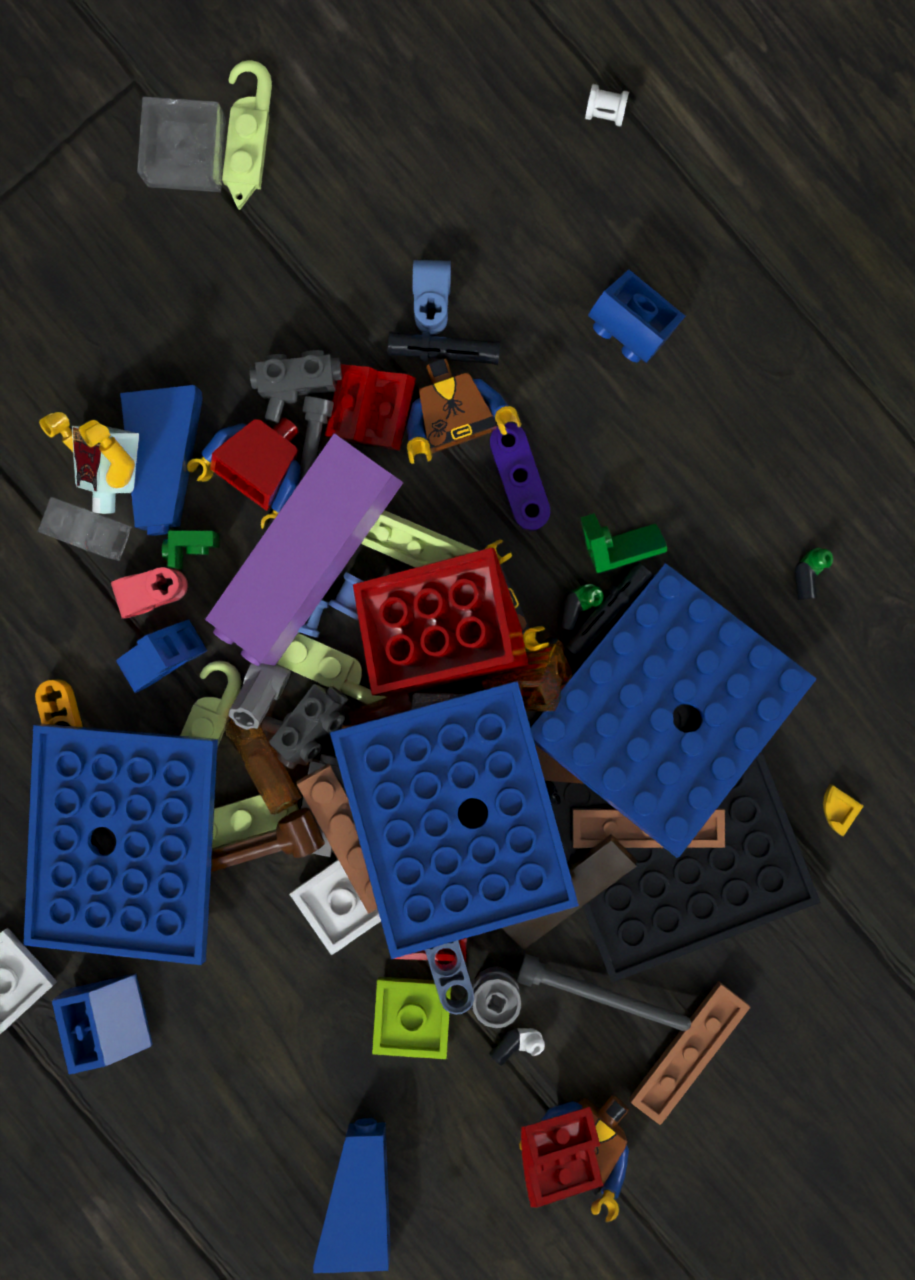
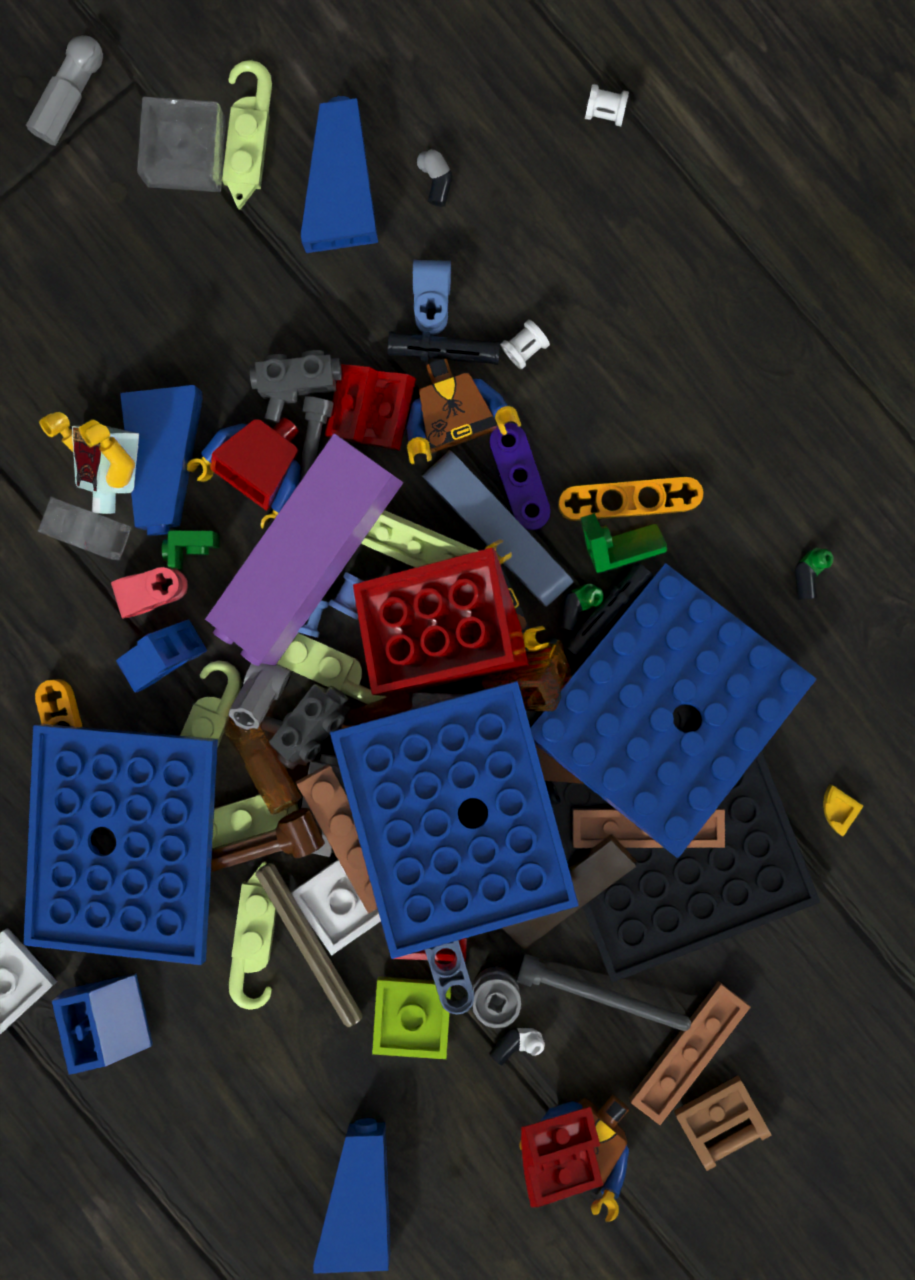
(65, 89): none -> light grey piece
(251, 940): none -> yellowish green plate
(309, 944): none -> dark tan axle
(339, 189): none -> blue slope
(440, 173): none -> arm
(494, 522): none -> sand blue beam
(525, 344): none -> white bush
(630, 503): none -> light orange beam
(635, 317): blue brick -> none
(717, 1113): none -> medium nougat plate

